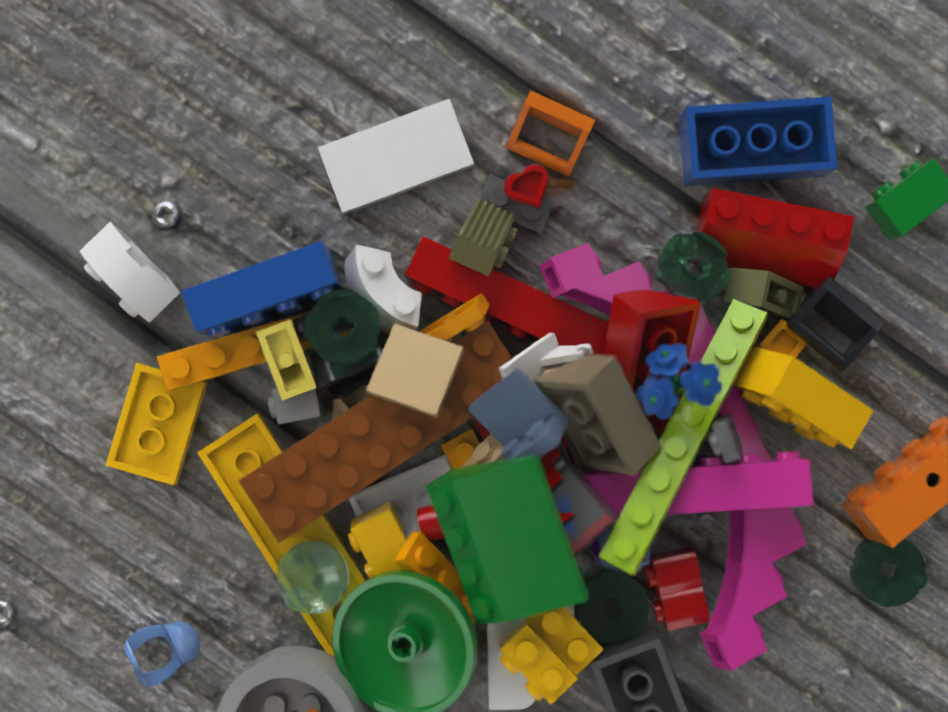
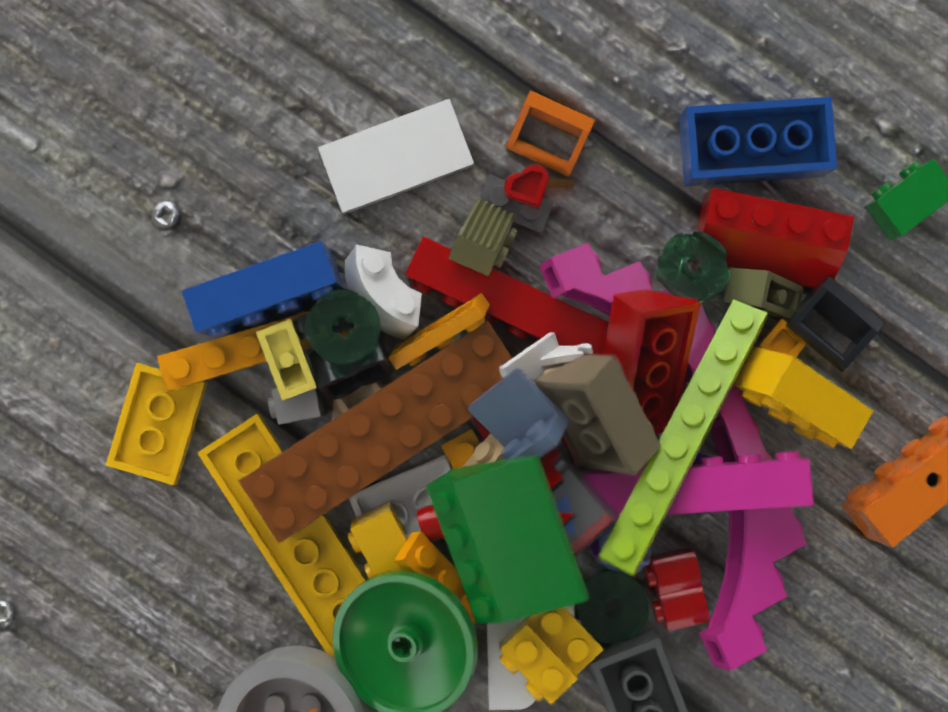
(128, 273): white brick -> none
(184, 646): medium blue piece -> none
(312, 577): clear light blue dish -> none
(415, 370): tan tile -> none
(657, 395): blue plant -> none
(725, 438): flat silver plate -> none
(902, 586): clear green plate -> none

